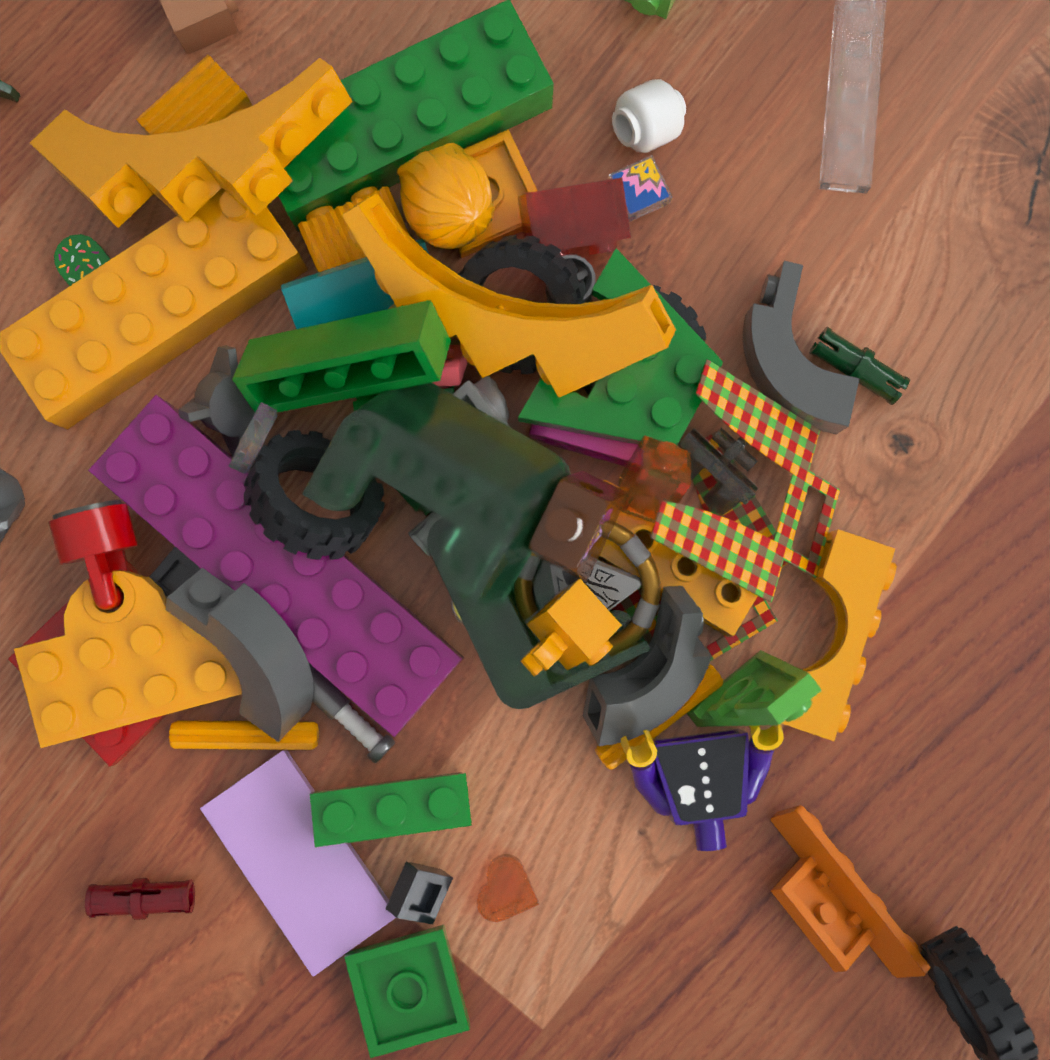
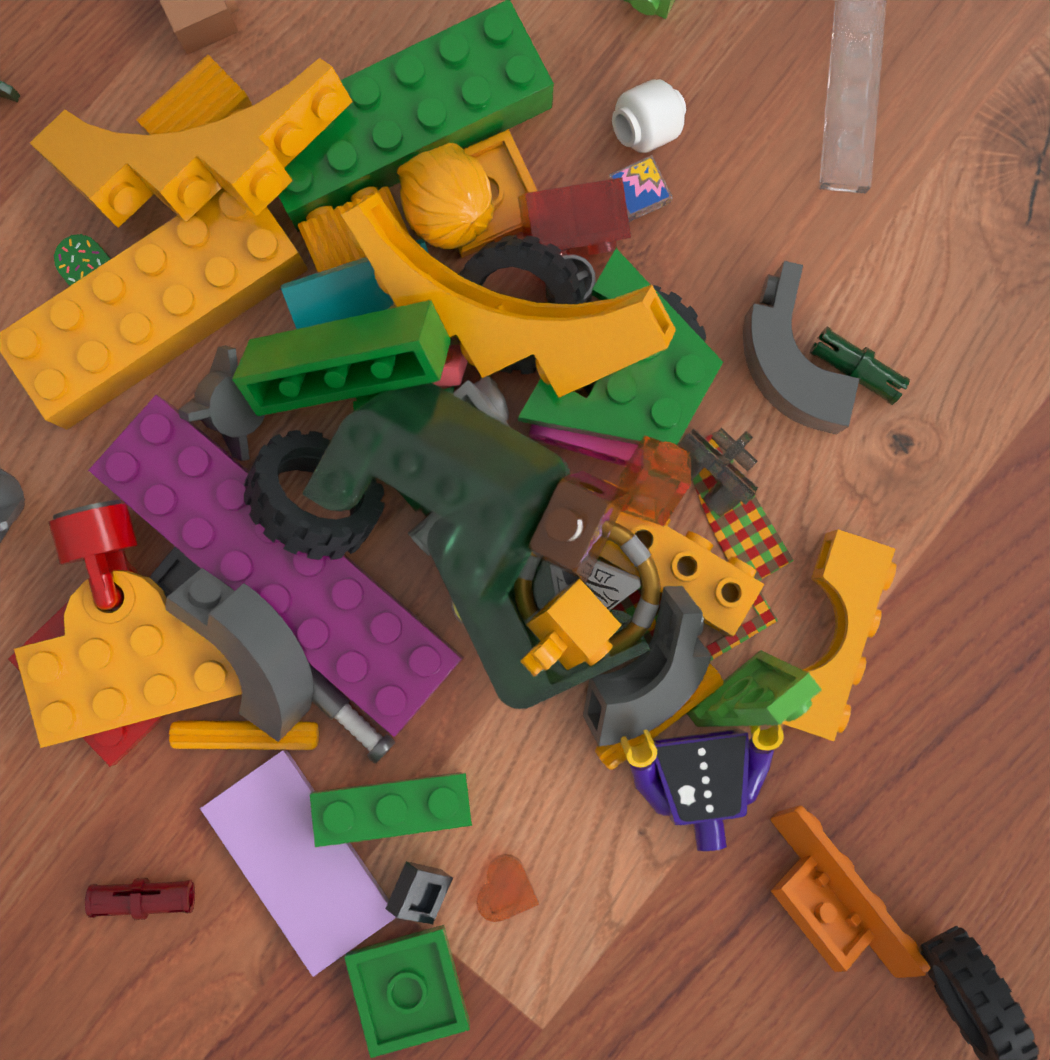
(253, 438): clear tile -> none
(726, 545): piece -> none

